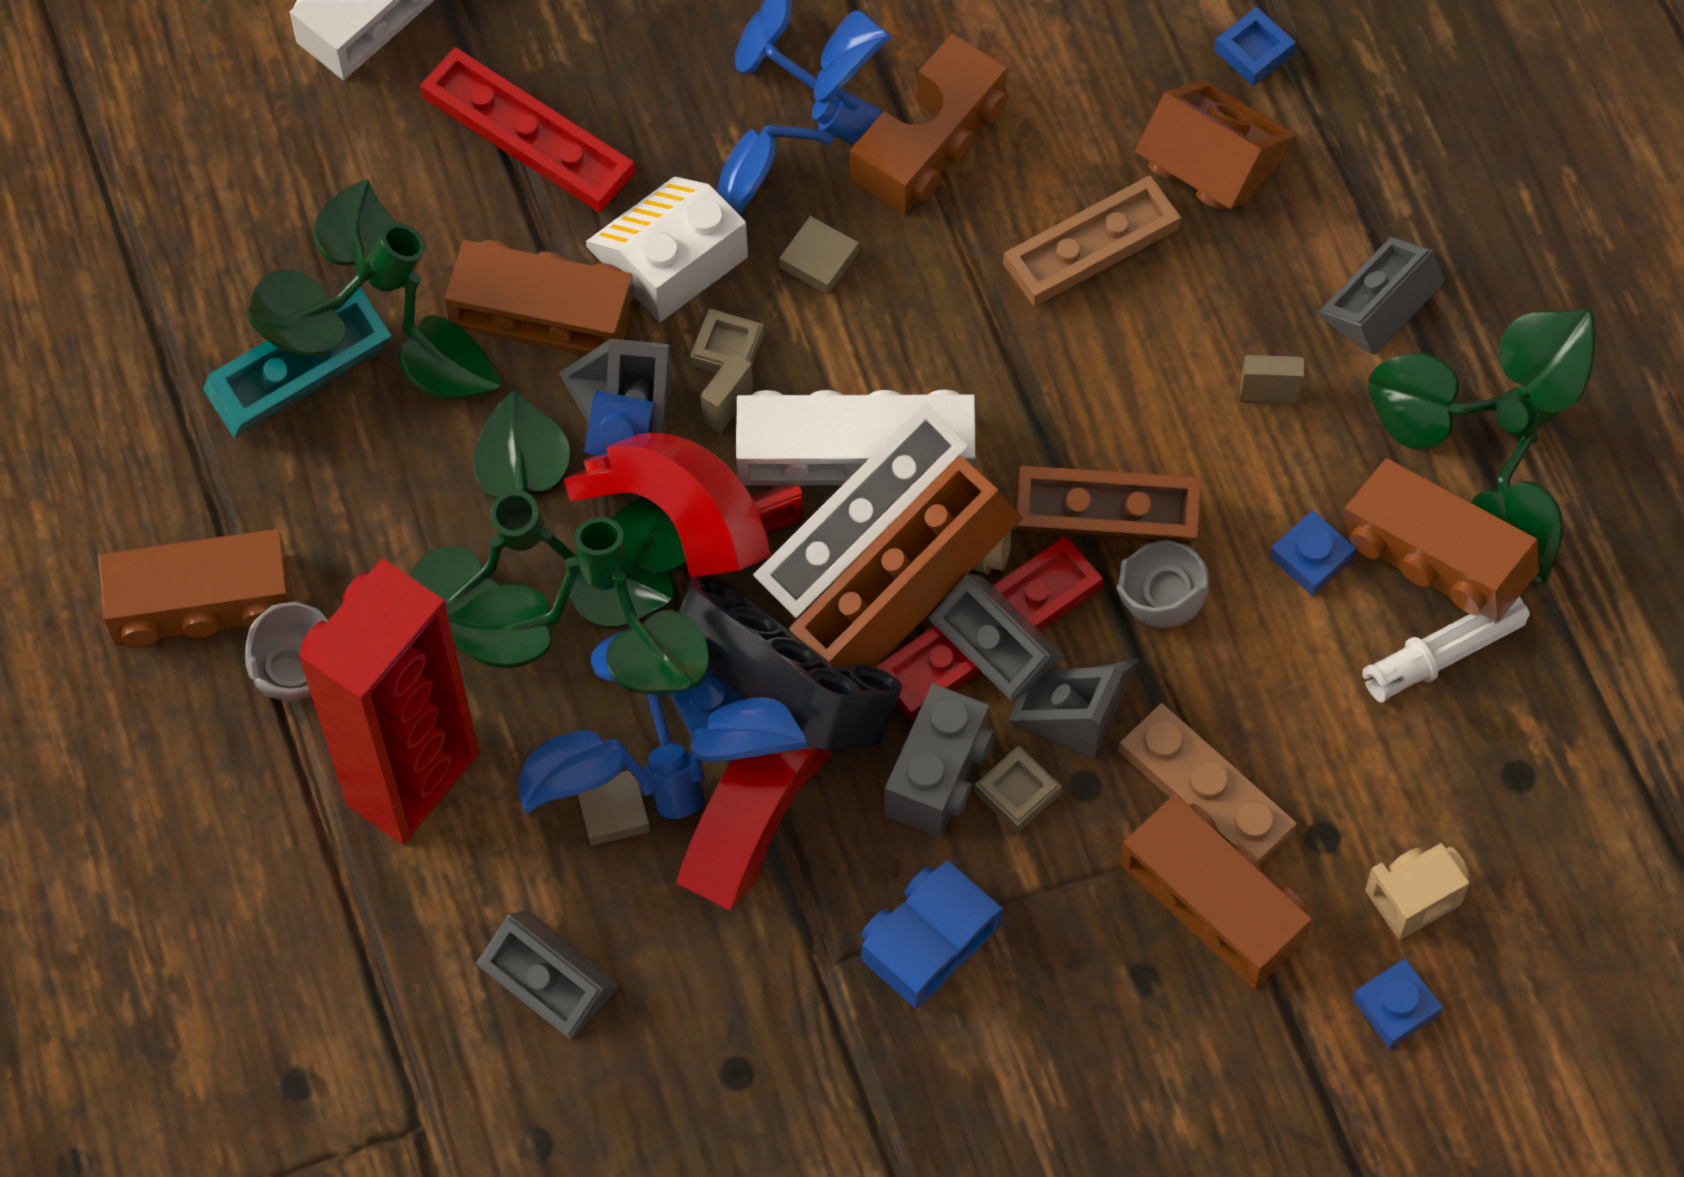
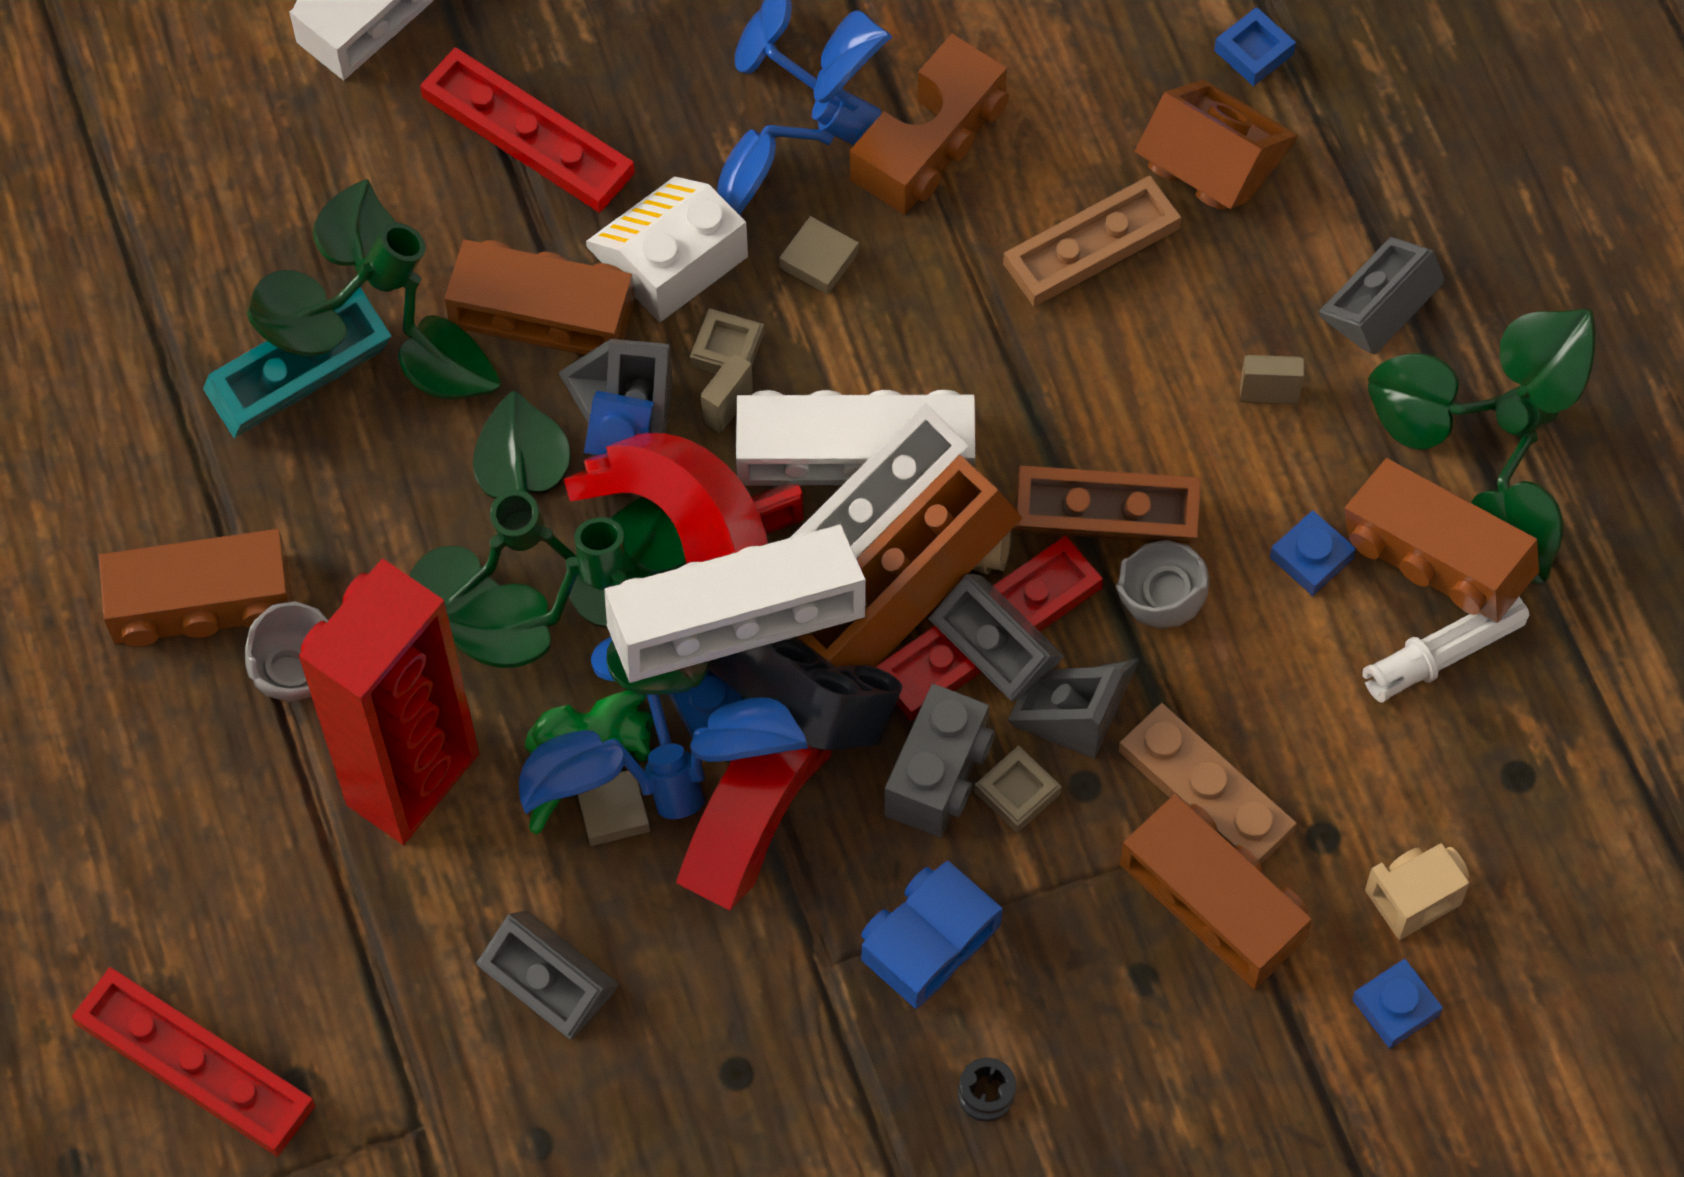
(193, 1061): none -> red plate
(610, 718): none -> green animal
(735, 602): none -> white brick
(978, 1108): none -> black bush

